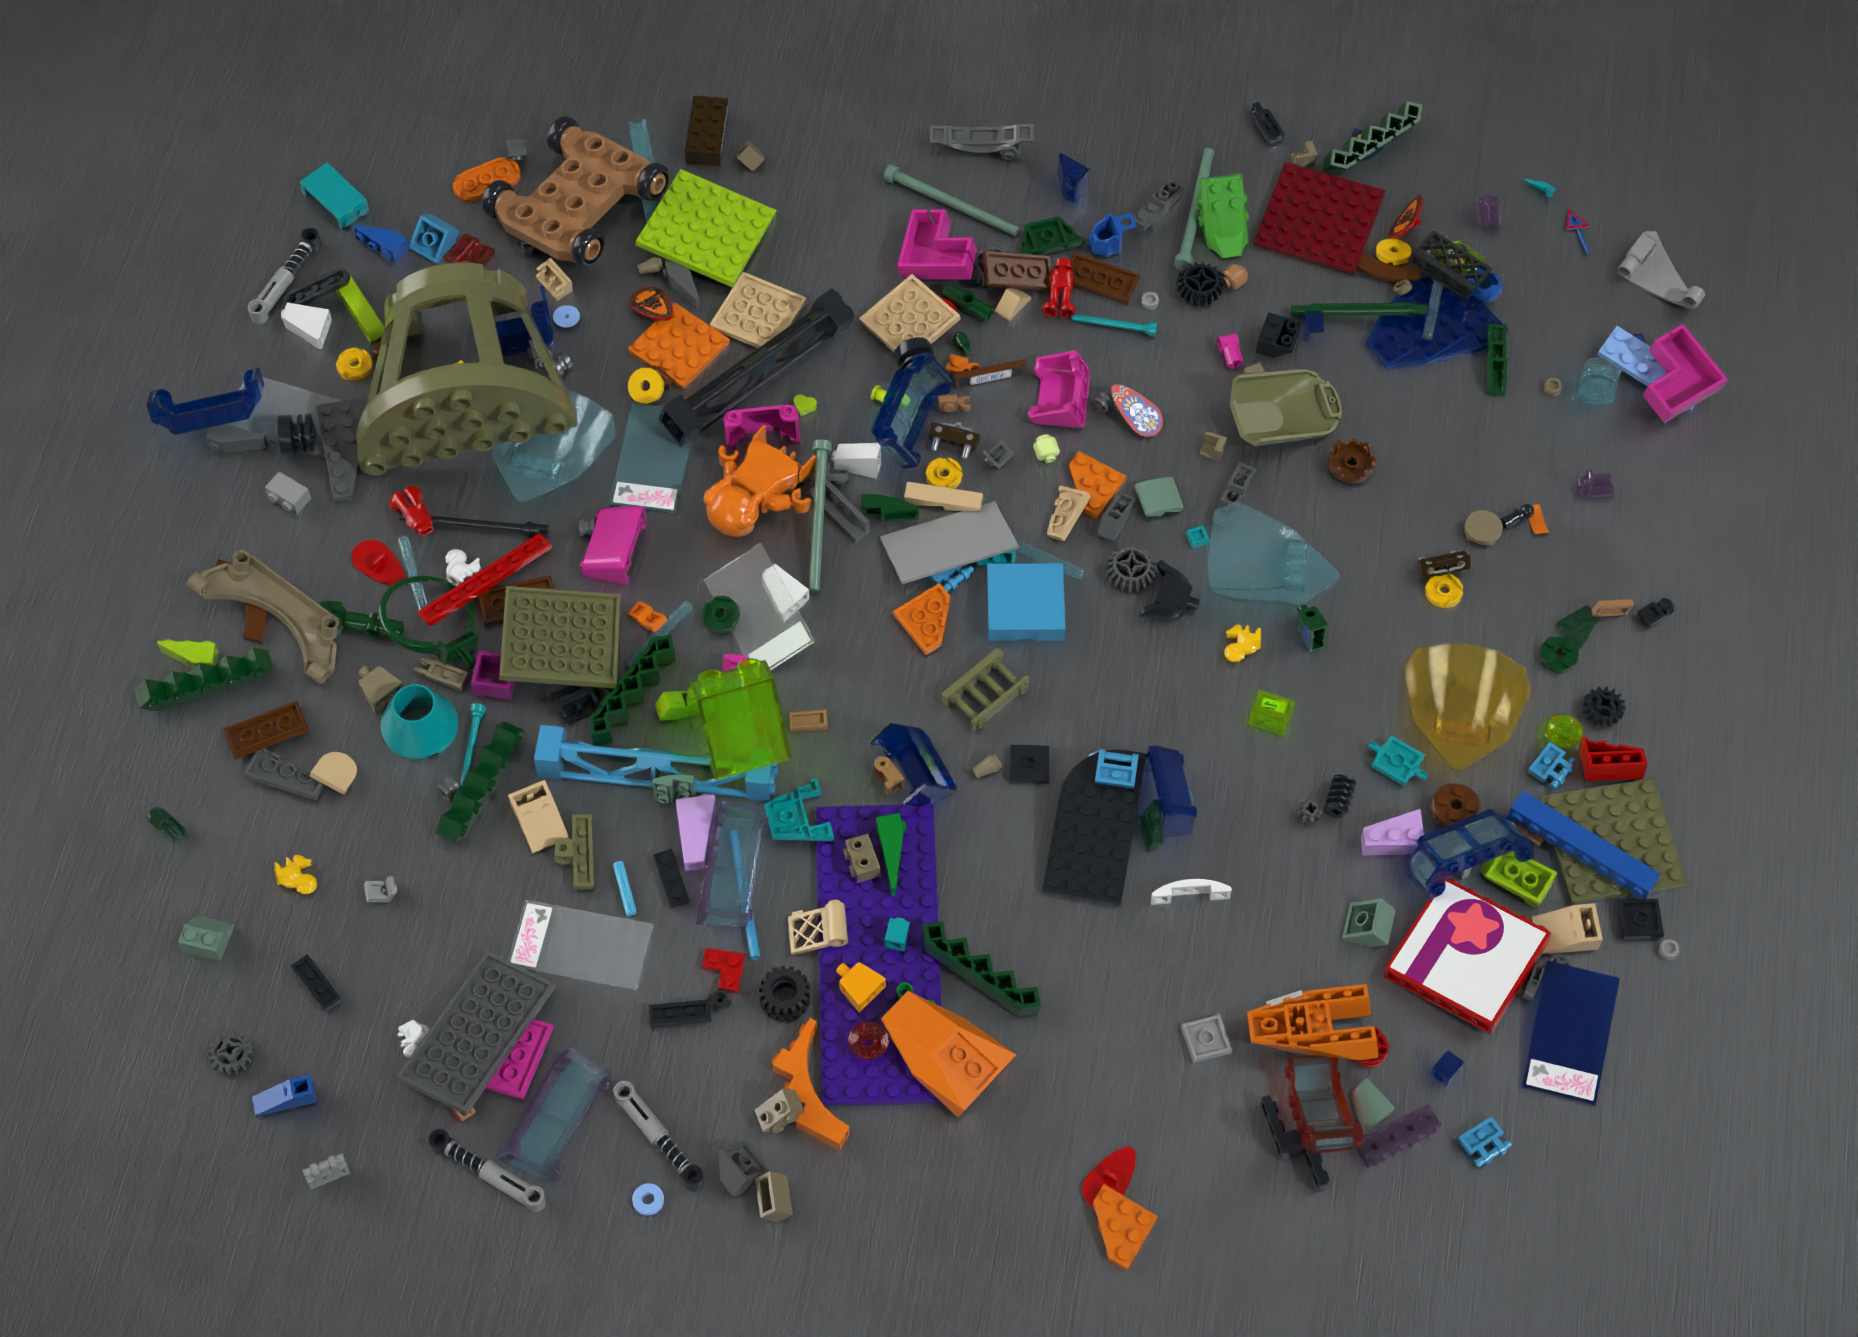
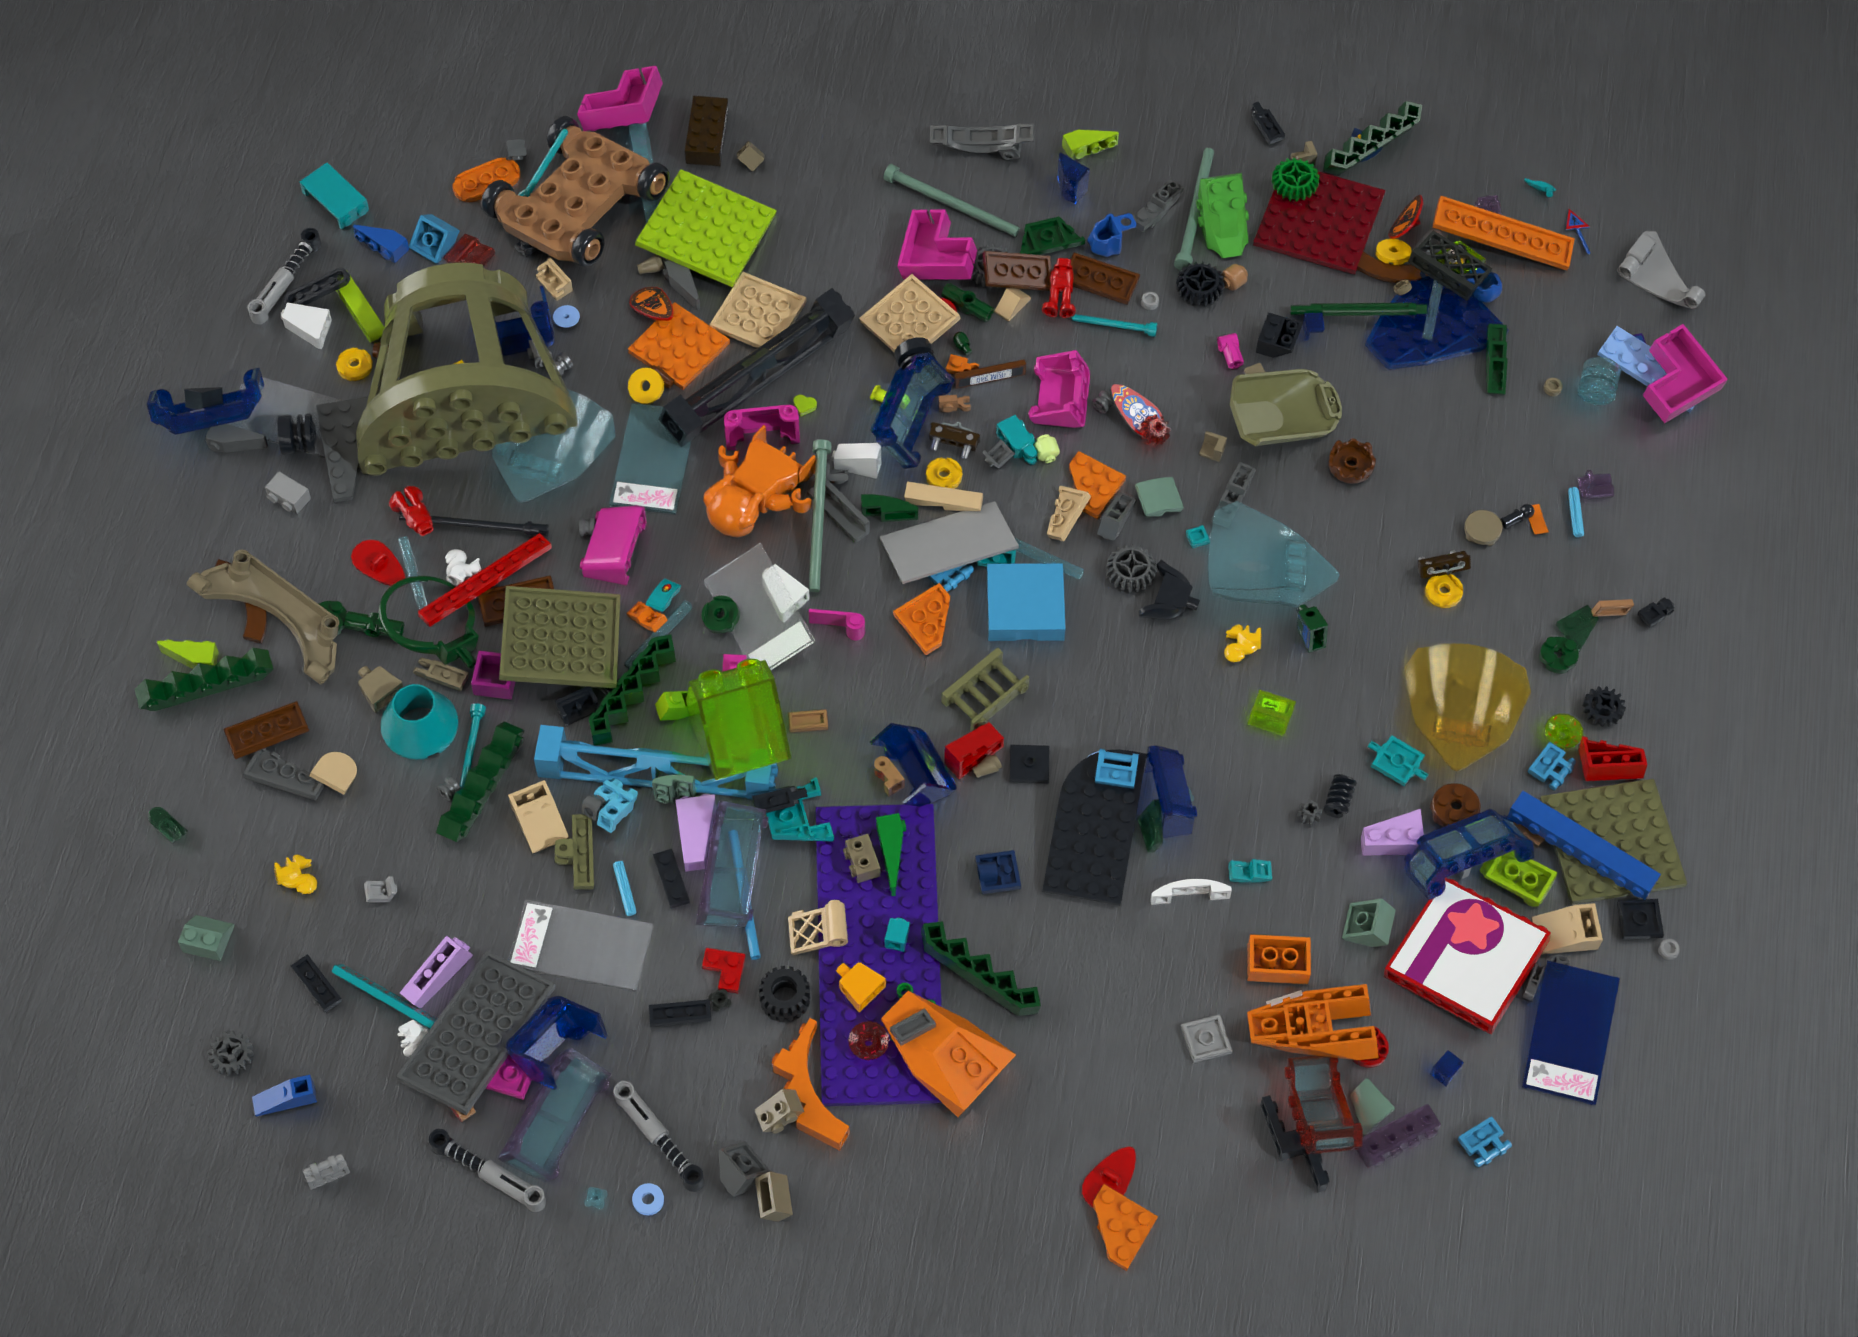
(203, 397): none -> black slope
(384, 995): none -> teal tile
(437, 971): none -> lavender slope
(527, 192): none -> teal piece
(547, 1031): none -> clear blue windscreen
(593, 1192): none -> clear light blue plate
(616, 804): none -> medium azure hips
(626, 105): none -> dark pink piece
(663, 594): none -> teal slope
(778, 798): none -> black hinge
(853, 621): none -> dark pink door
(912, 1027): none -> dark grey tile
(972, 749): none -> red wedge
(998, 872): none -> dark blue plate
(1017, 438): none -> teal hinge
(1085, 142): none -> lime slope
(1159, 425): none -> clear red gear
(1250, 871): none -> teal slope
(1279, 959): none -> orange brick
(1295, 179): none -> green gear
(1503, 233): none -> orange plate
(1576, 513): none -> medium azure axle

